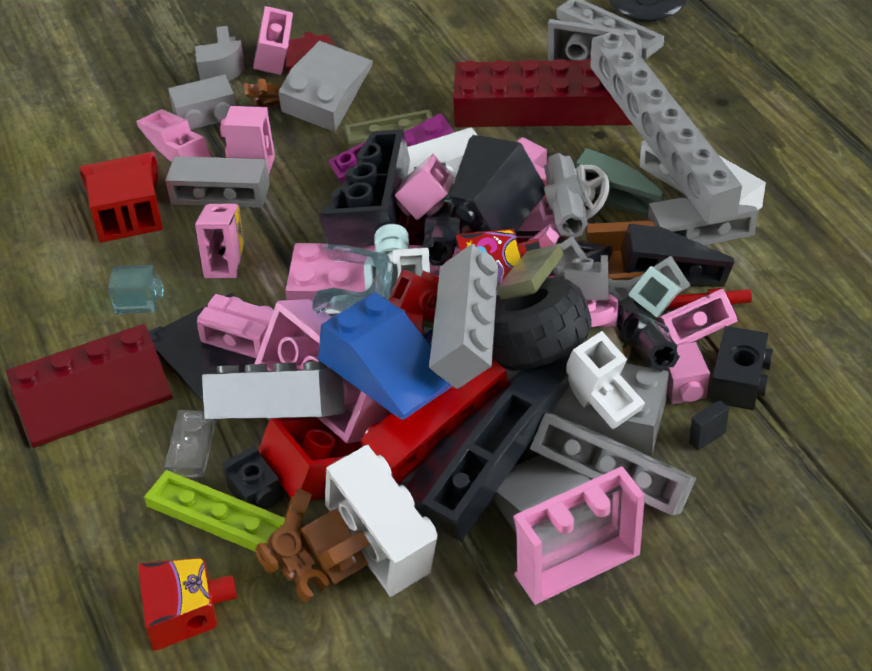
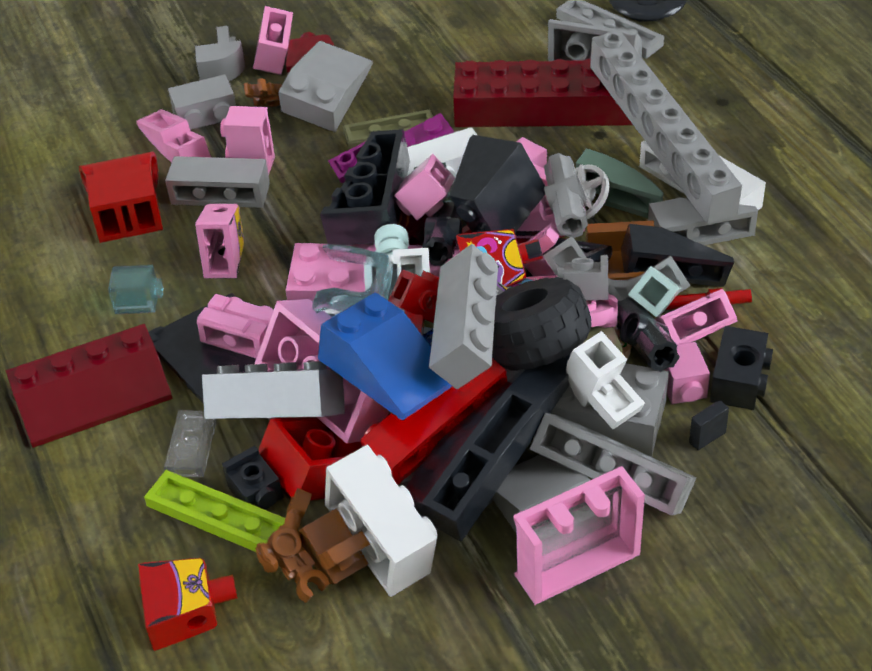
(530, 272): olive tile -> none

